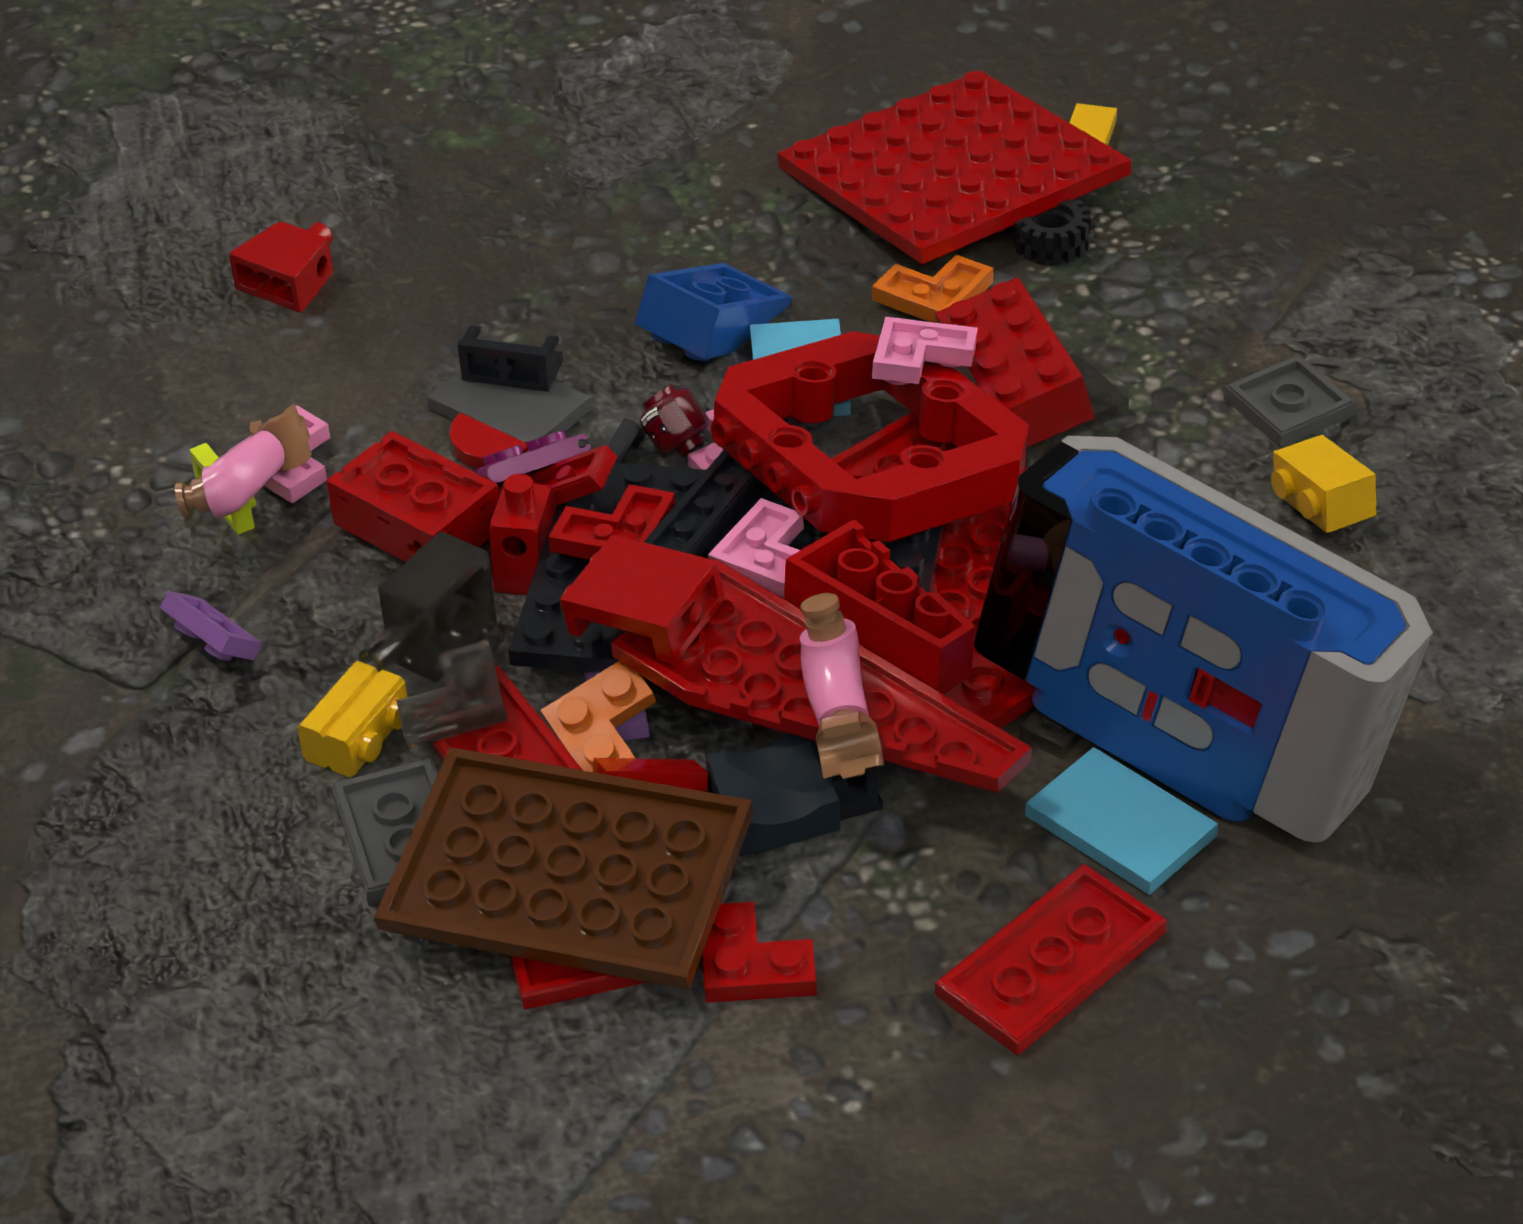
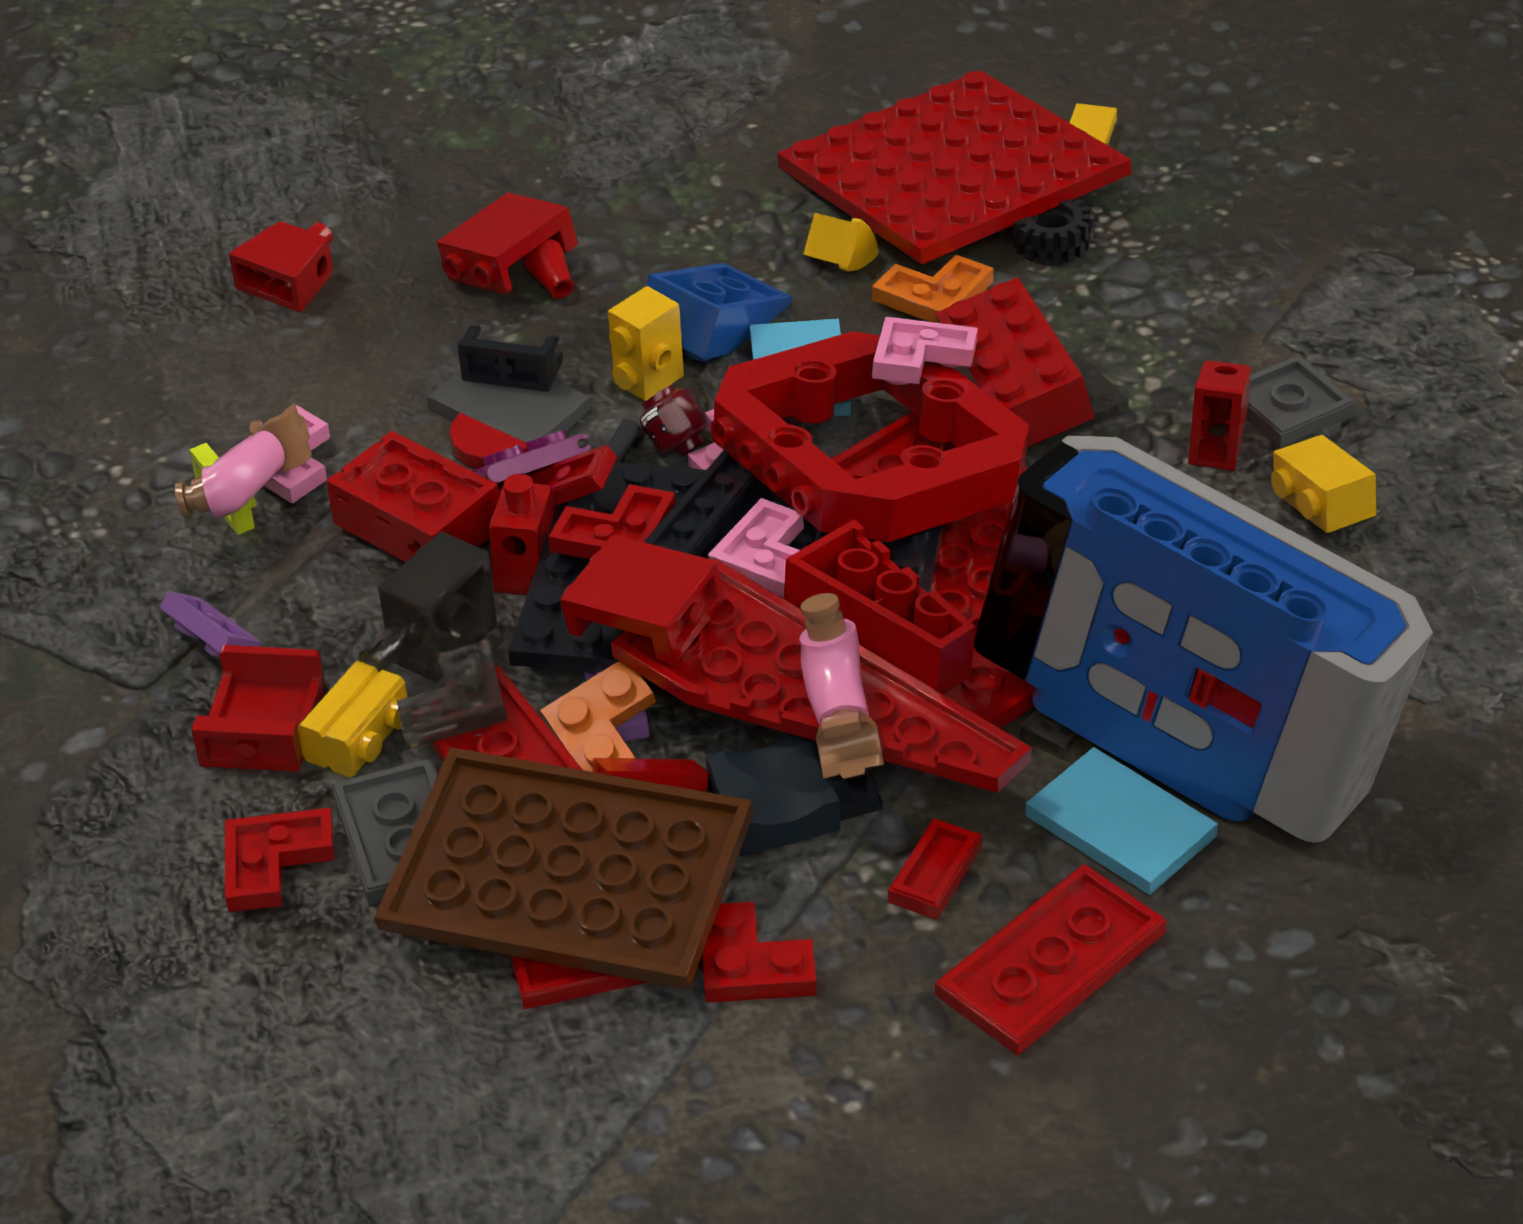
(259, 708): none -> red panel
(265, 843): none -> red plate
(500, 236): none -> red panel
(550, 268): none -> red cone
(646, 343): none -> yellow brick
(841, 242): none -> yellow tile
(935, 869): none -> red tile
(1222, 399): none -> red torso

